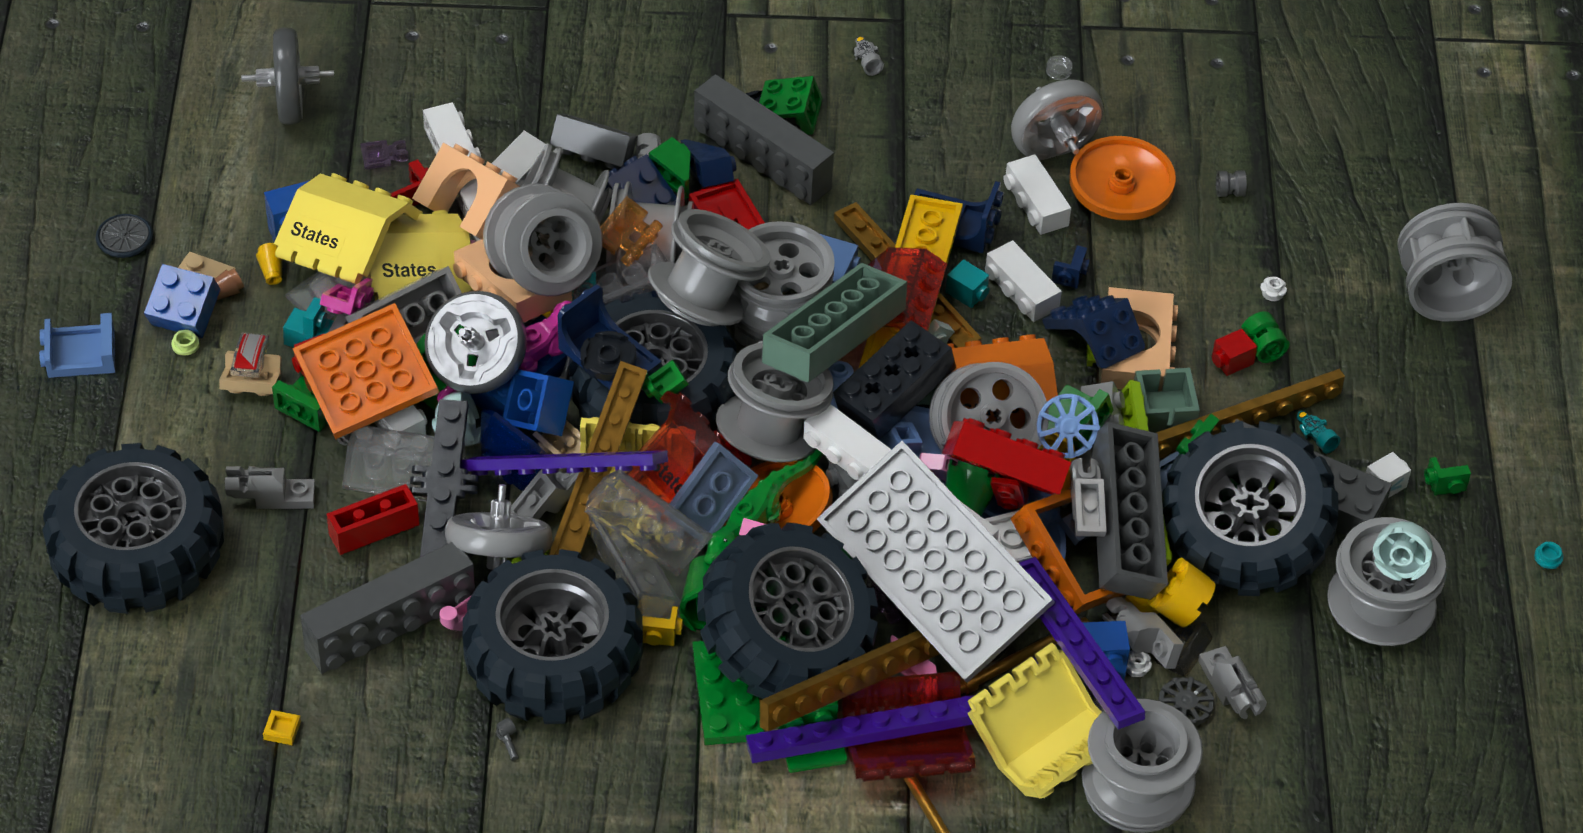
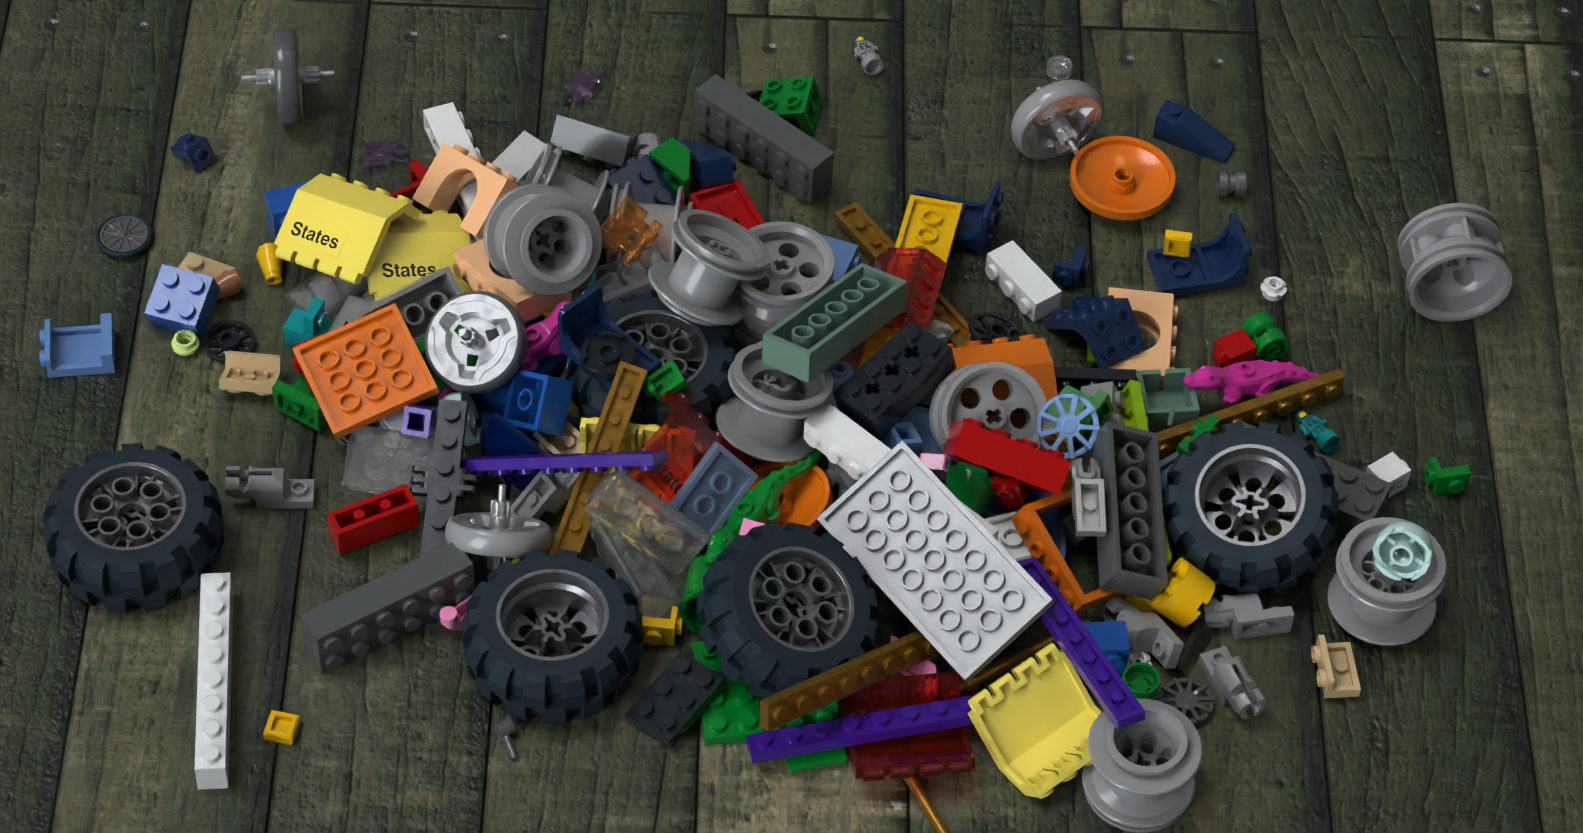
(195, 149): none -> dark blue bracket
(214, 681): none -> white brick
(228, 340): none -> black wheel
(249, 355): slope -> none
(347, 300): dark pink bracket -> none
(419, 420): none -> dark purple brick
(581, 85): none -> clear purple plate
(676, 699): none -> black plate
(967, 284): teal brick -> none
(991, 331): none -> black wheel
(1037, 194): white brick -> none
(1088, 376): none -> black plate
(1142, 680): none -> green wheel
(1177, 243): none -> yellow tile
(1189, 131): none -> dark blue slope
(1211, 264): none -> dark blue bracket
(1246, 378): none -> dark pink animal
(1246, 616): none -> light grey plate
(1336, 668): none -> tan bracket
(1549, 555): teal plate -> none

